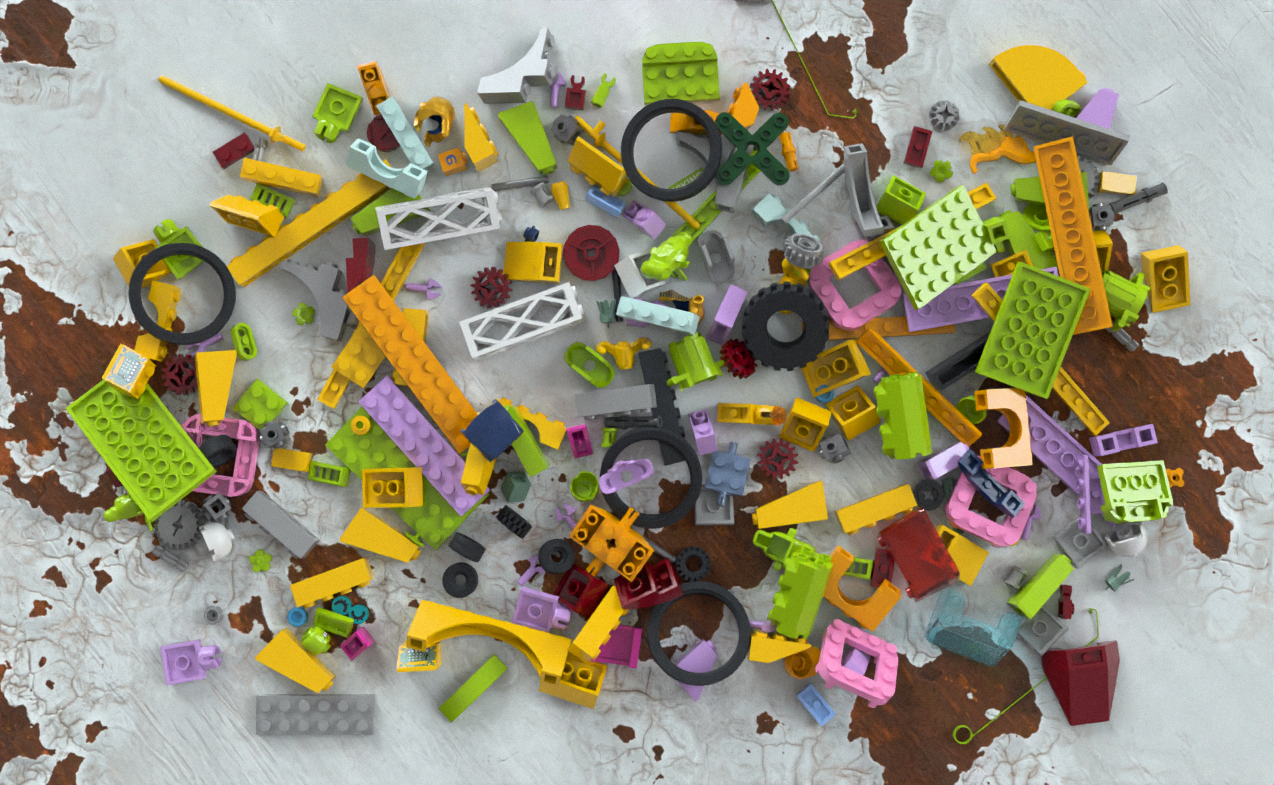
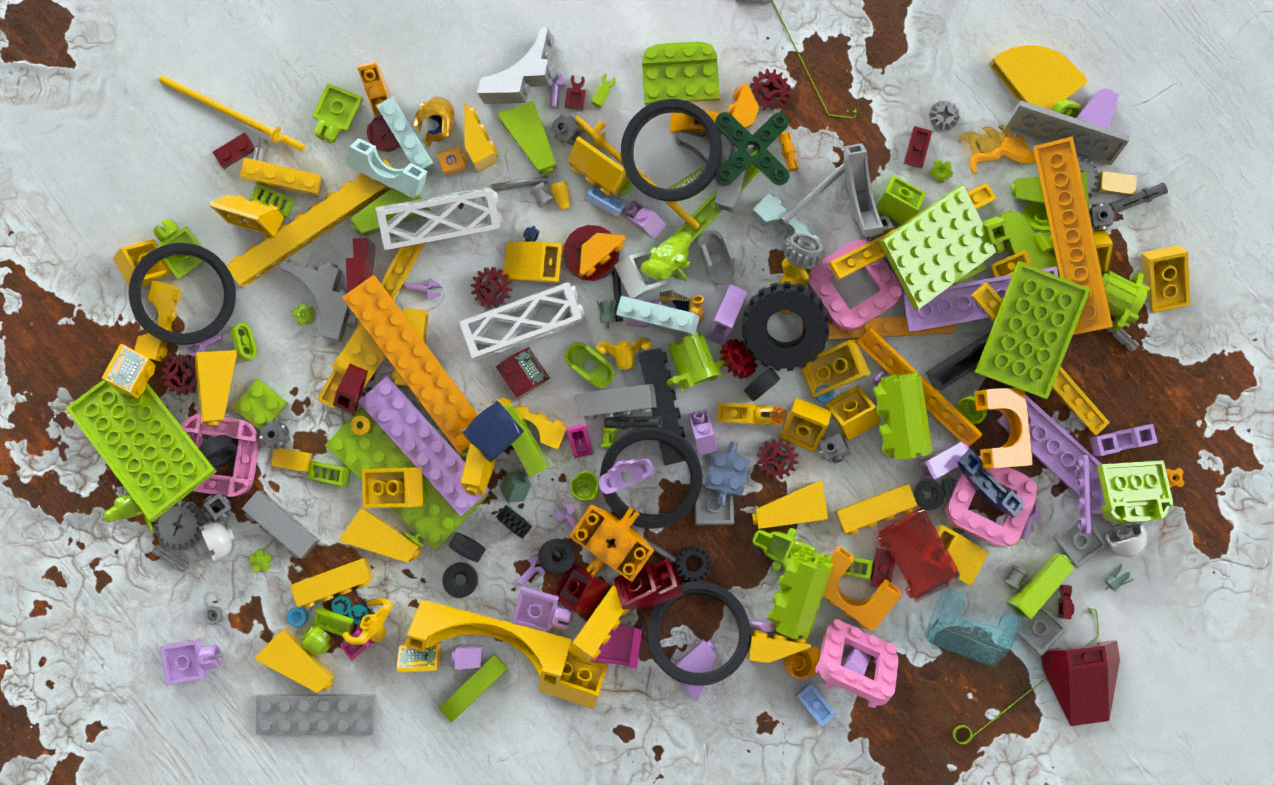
(350, 390): none -> dark red slope
(372, 624): none -> yellow piece
(467, 656): none -> lavender slope
(522, 373): none -> dark red slope
(597, 251): none -> light orange slope
(762, 384): none -> black tyre

